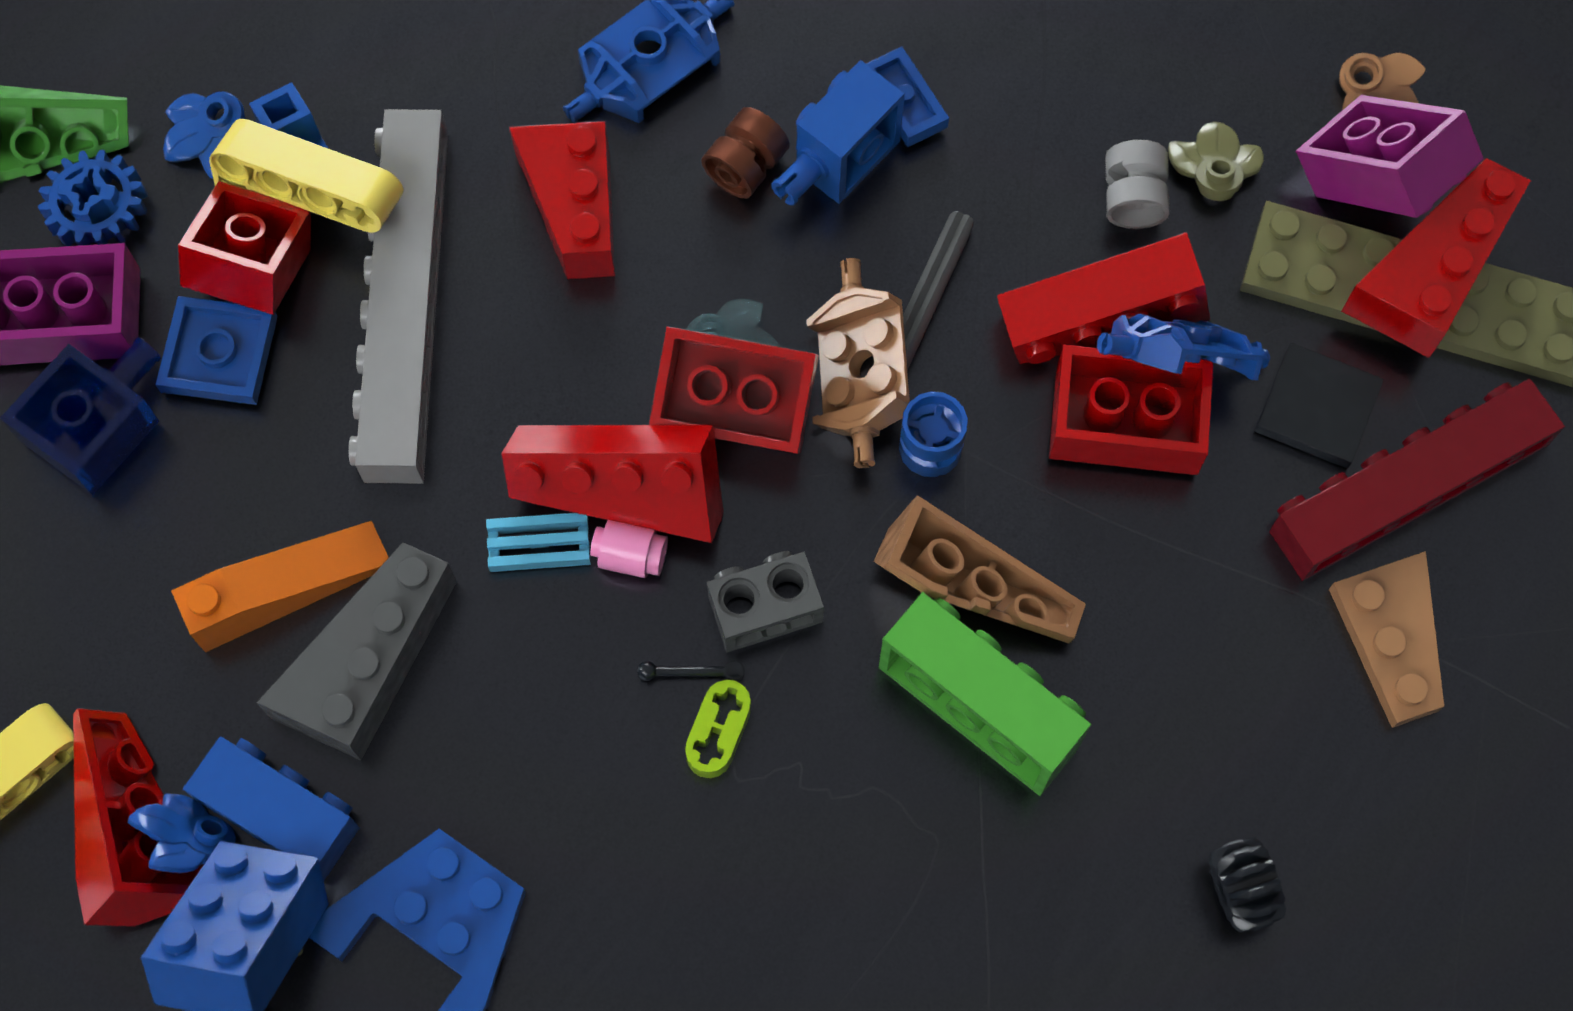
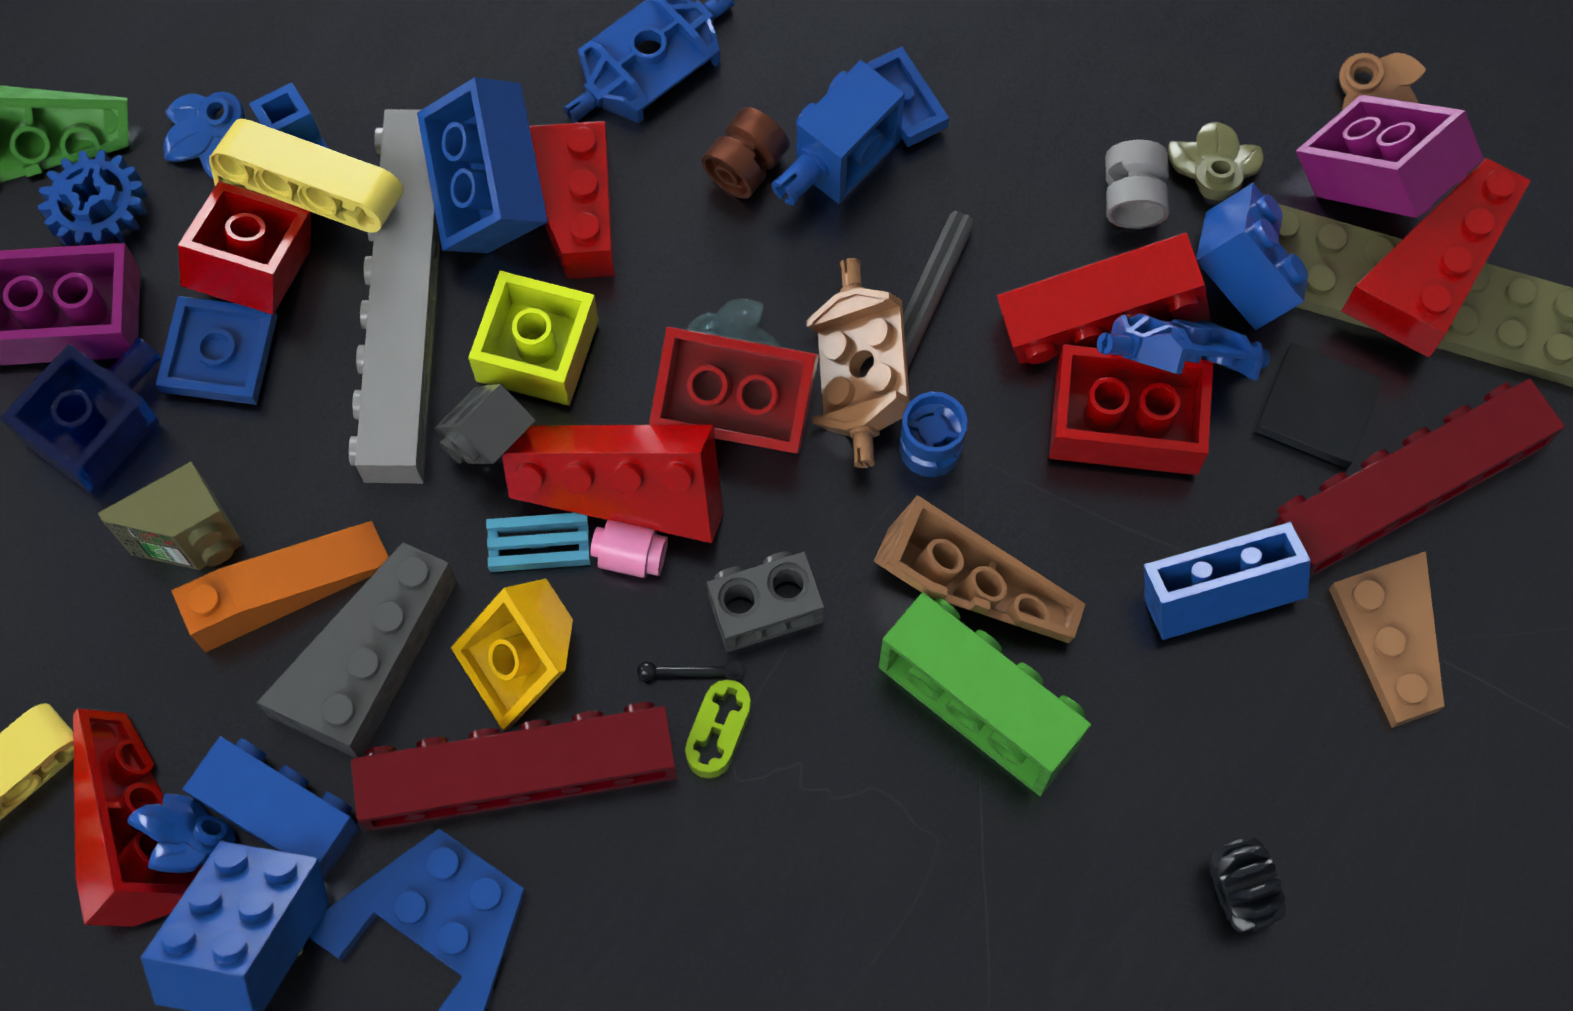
(174, 522): none -> olive slope
(481, 166): none -> blue brick
(483, 425): none -> dark grey brick
(512, 767): none -> dark red brick
(516, 648): none -> yellow slope
(534, 337): none -> neon yellow brick
(1226, 580): none -> blue brick
(1246, 260): none -> blue brick

